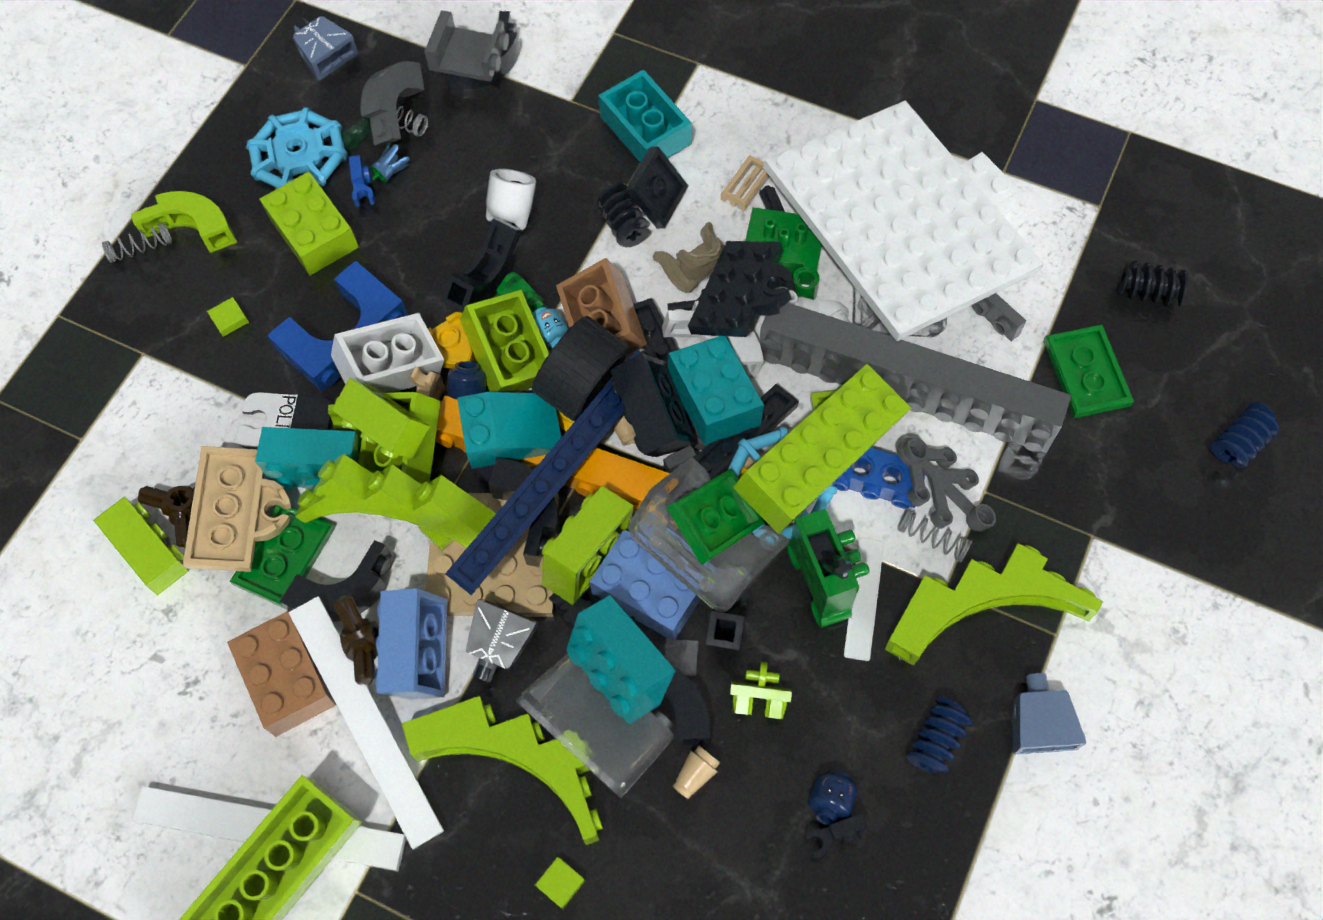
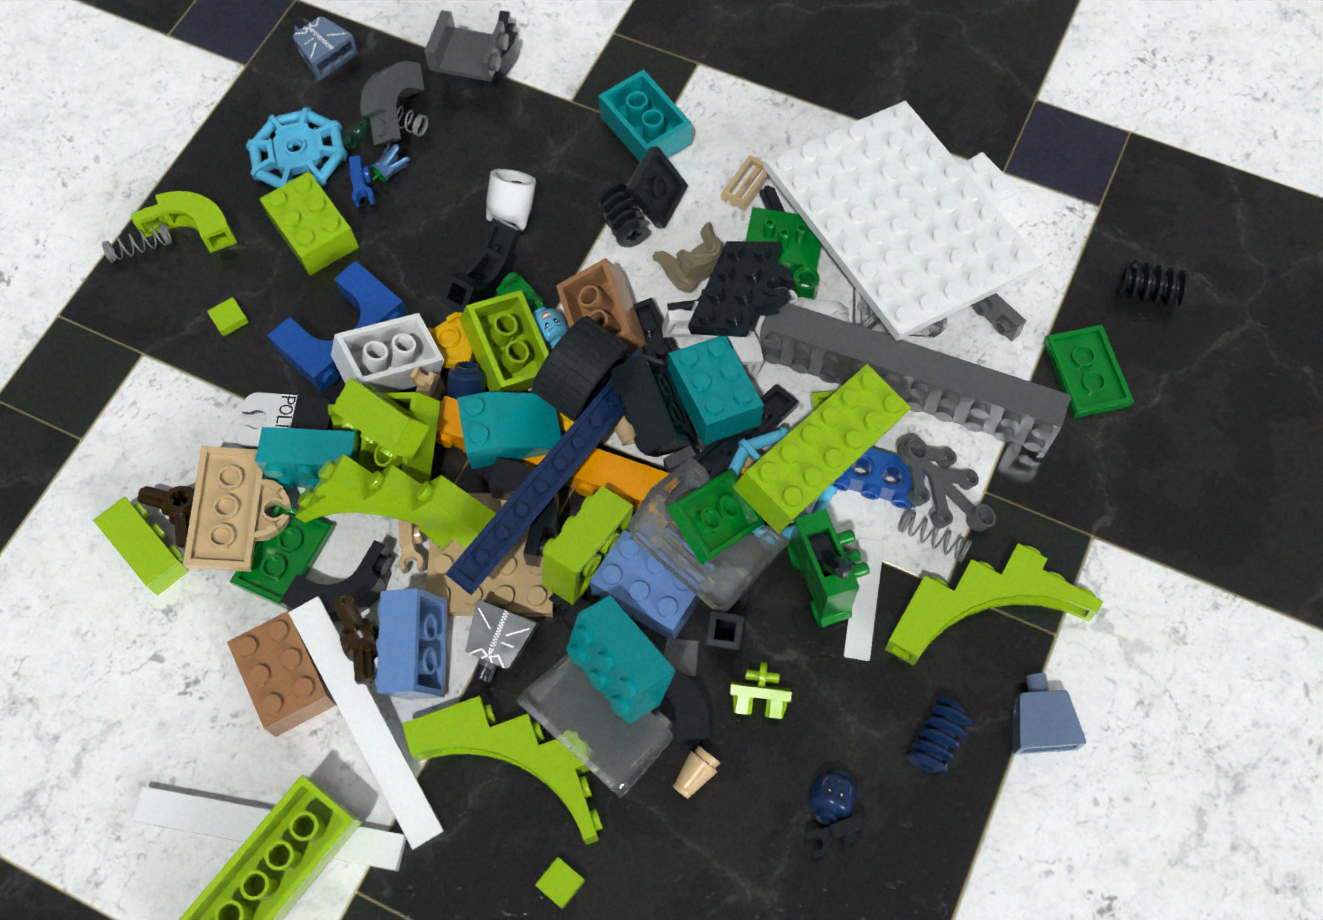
(408, 541): none -> tan plate
(1246, 436): dark blue piece -> none

